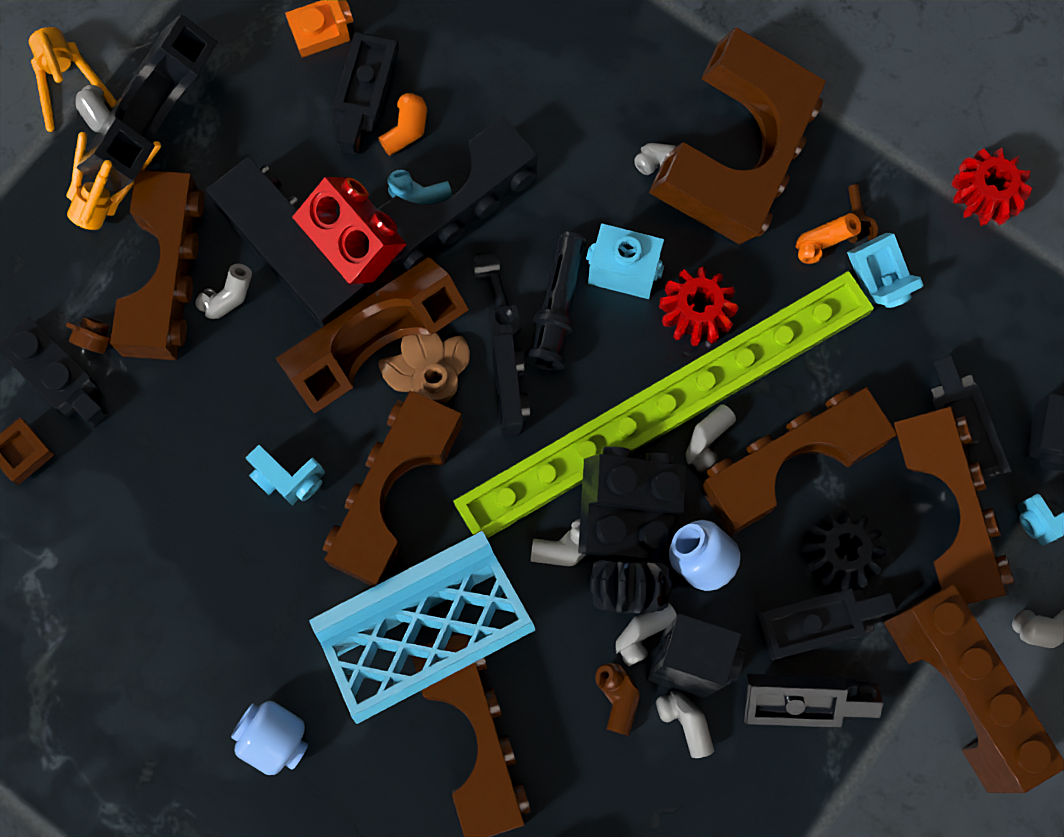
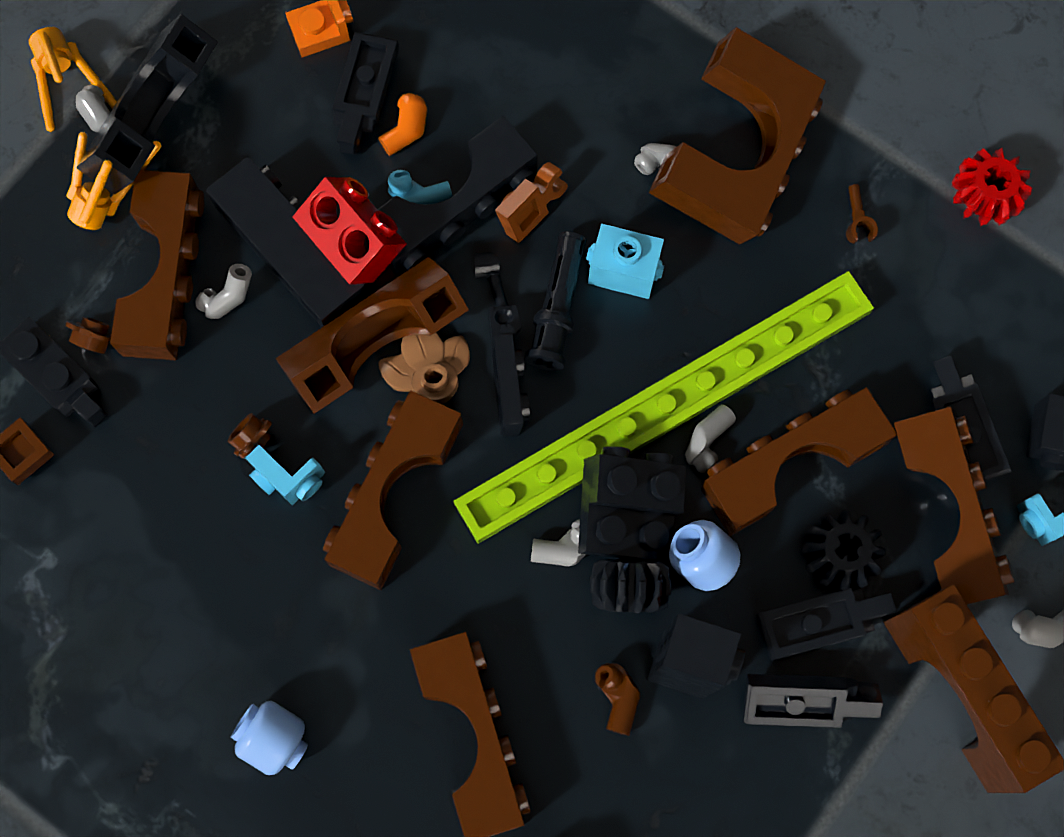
(249, 435): none -> reddish brown plate
(408, 599): medium azure fence -> none
(526, 205): none -> dark orange plate
(640, 628): light grey arm -> none
(681, 308): red gear -> none
(692, 719): light grey arm -> none
(815, 240): orange arm -> none
(883, 271): medium azure bracket -> none

